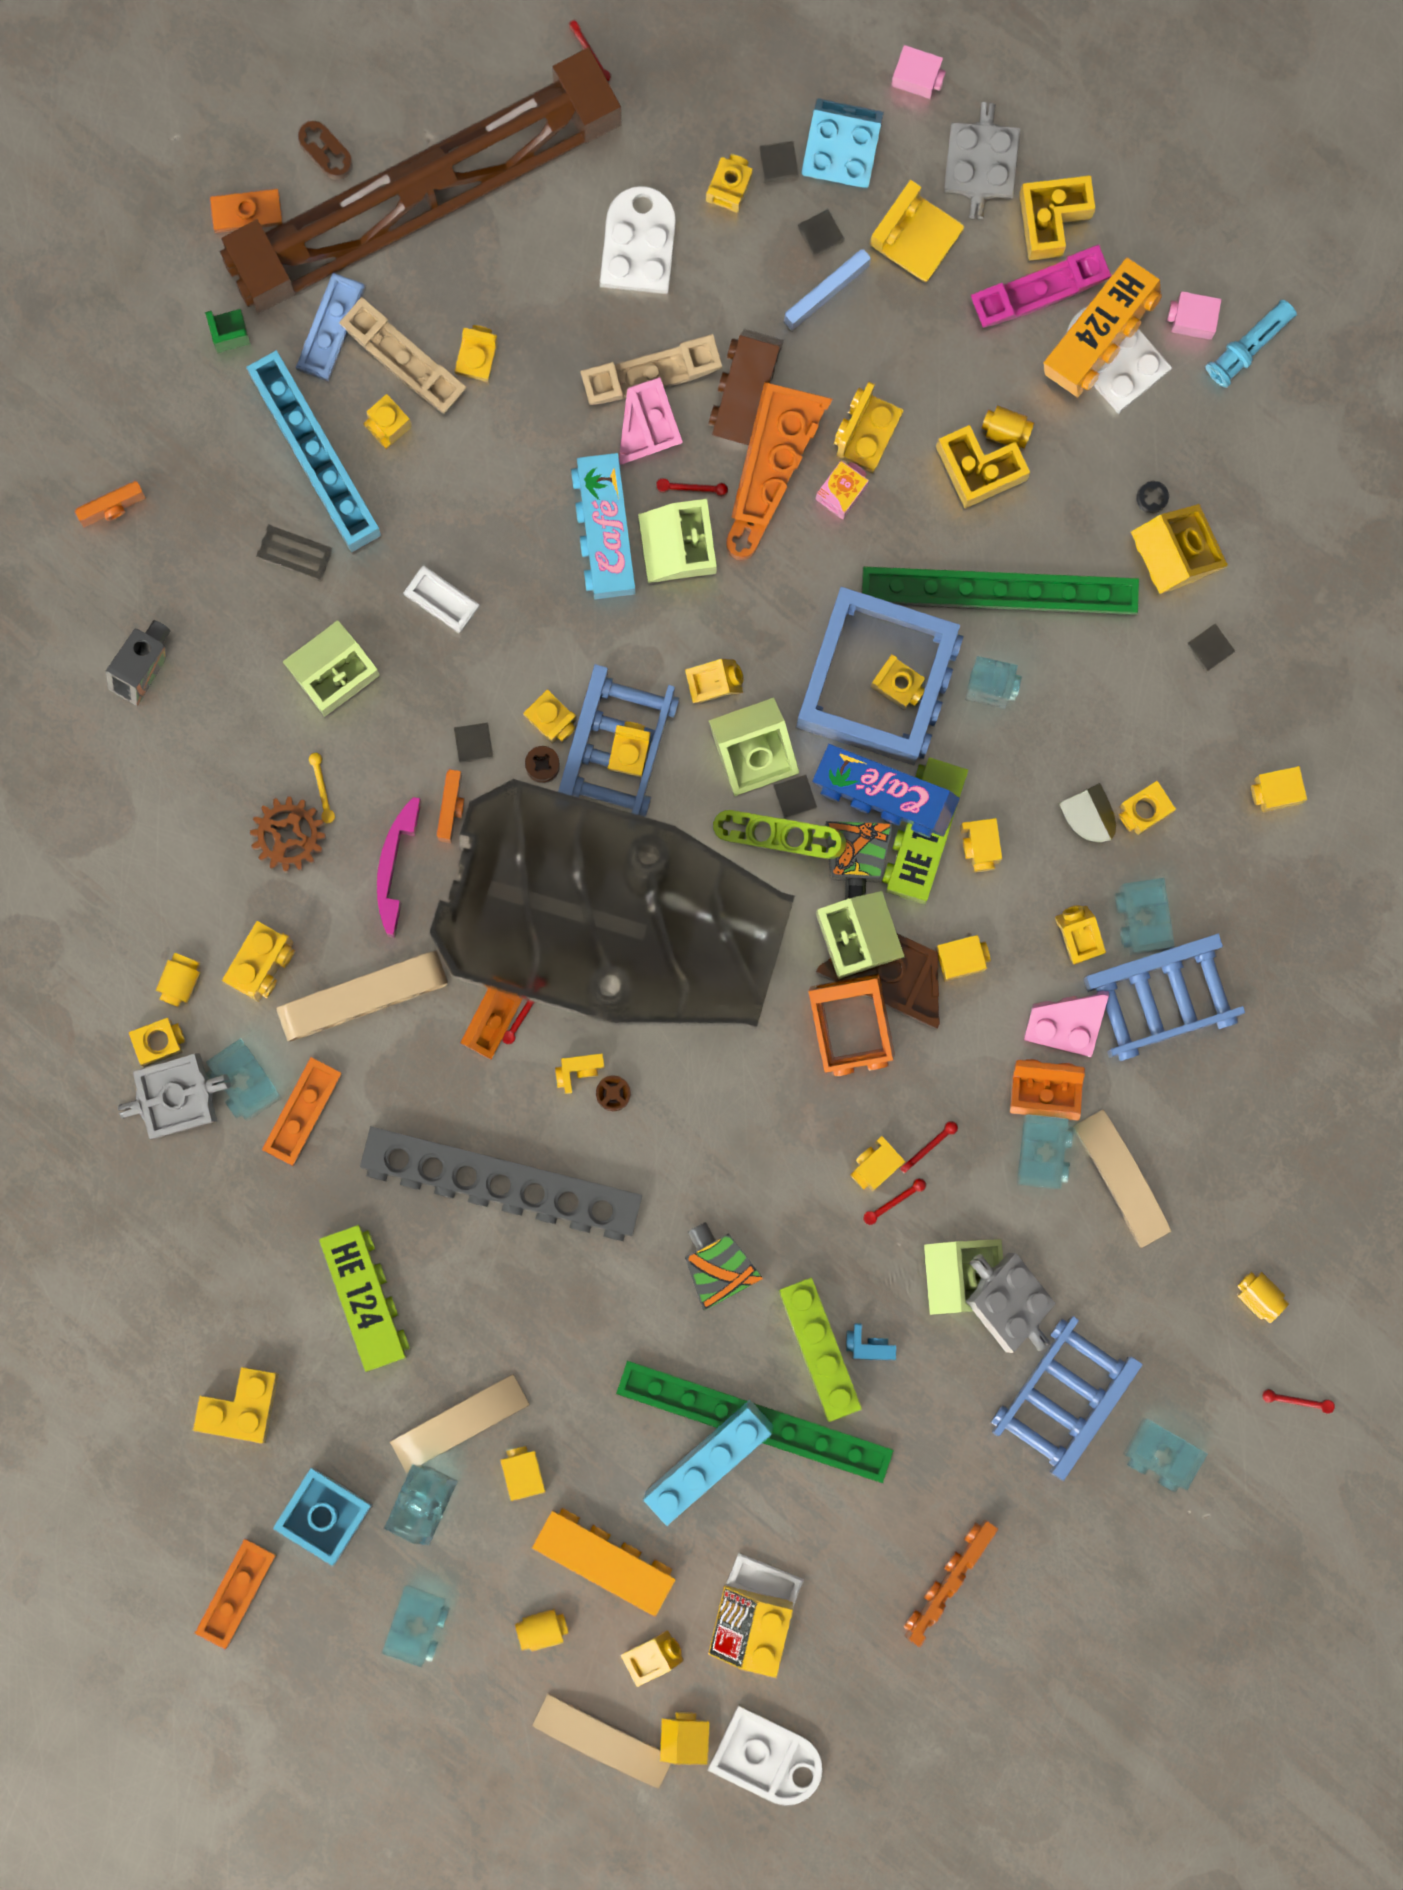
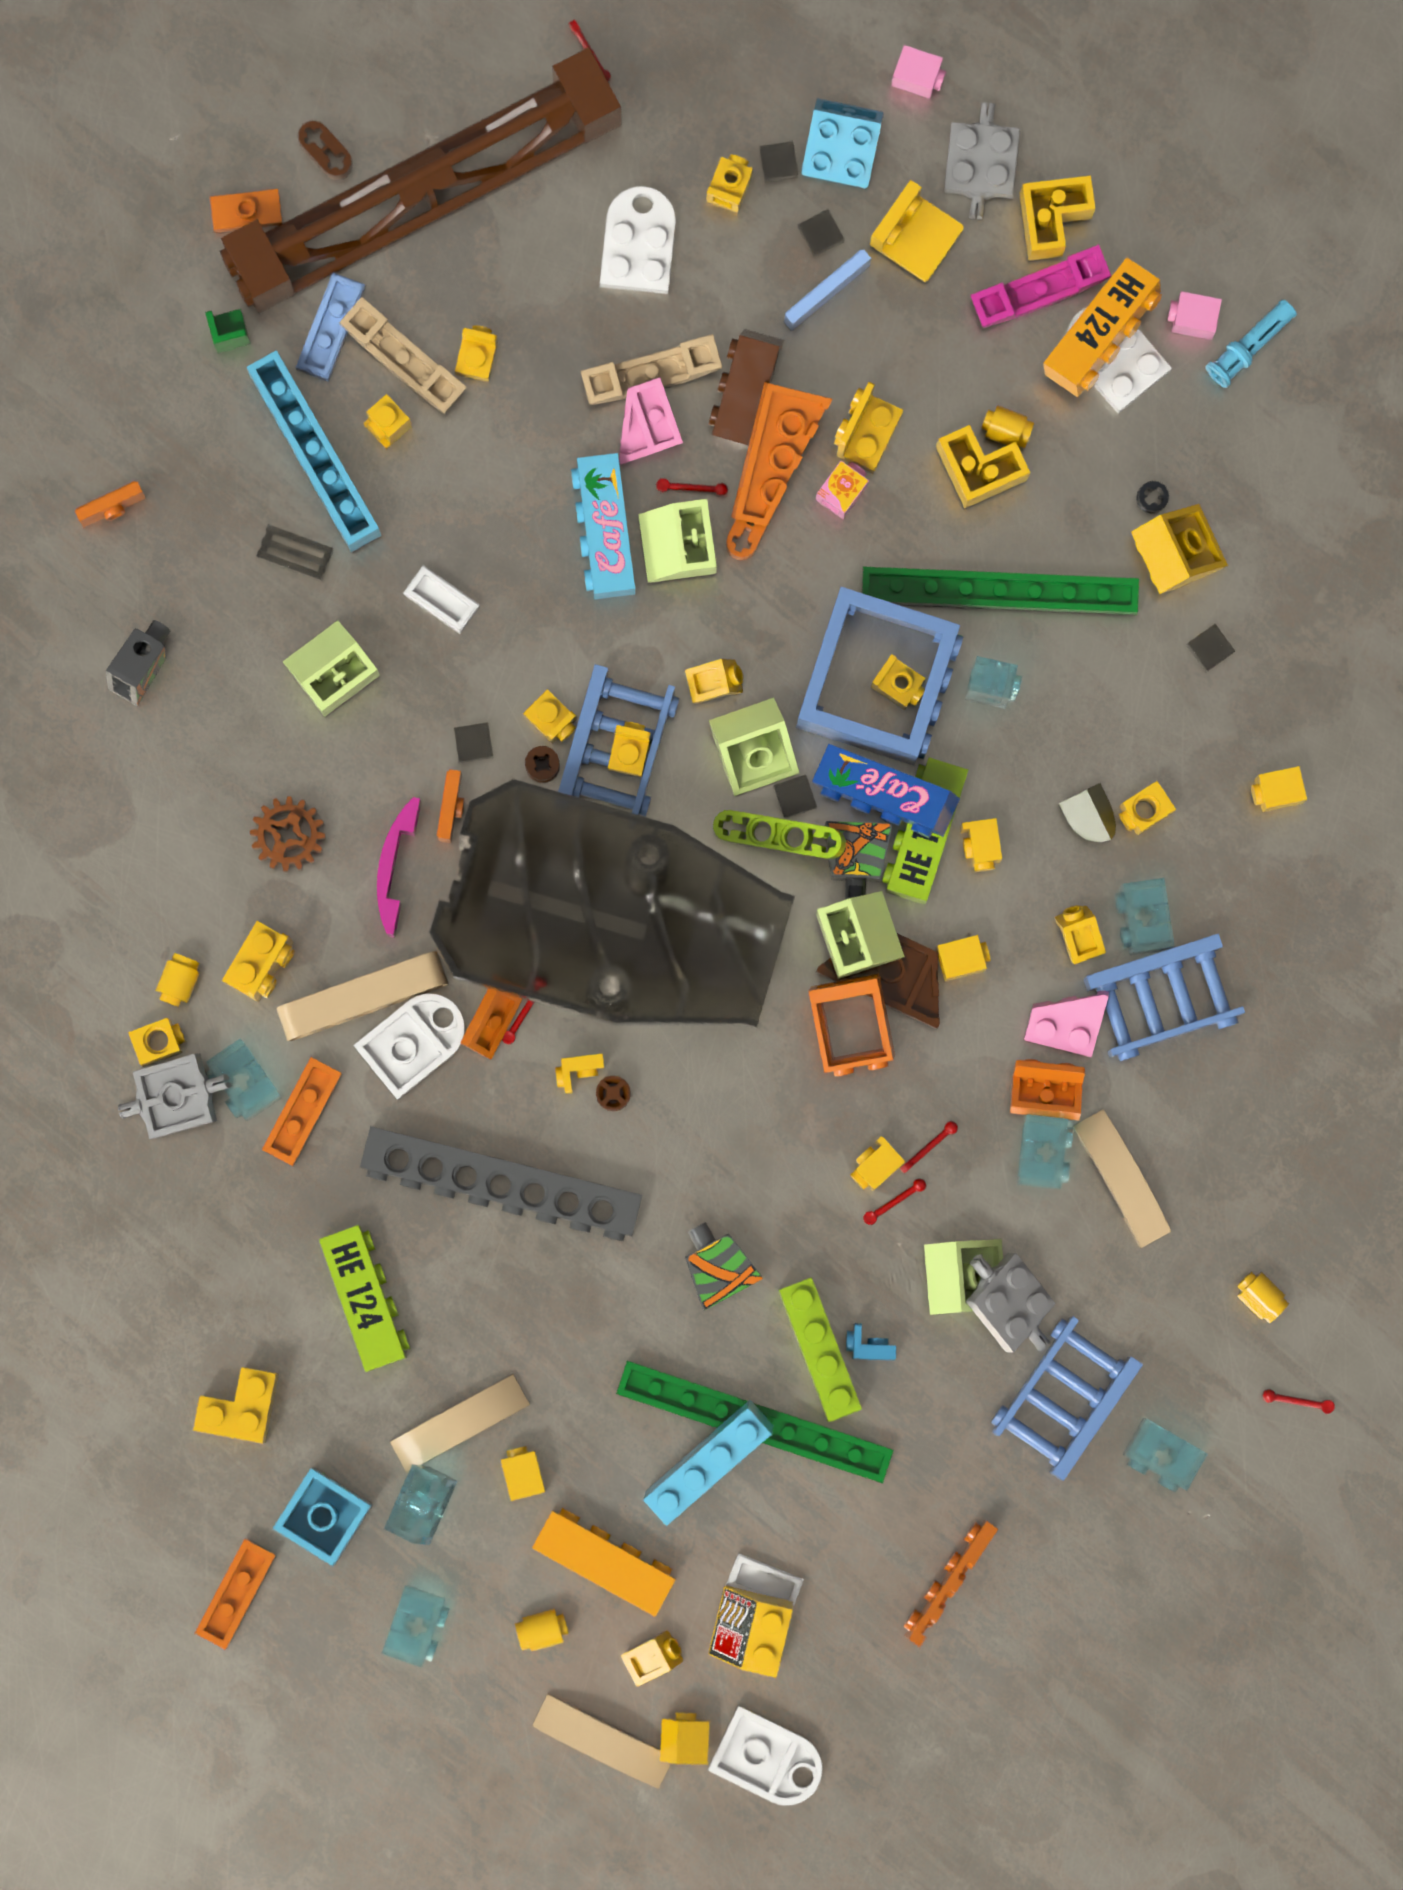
(327, 815): yellow hinge -> none
(410, 1044): none -> white plate

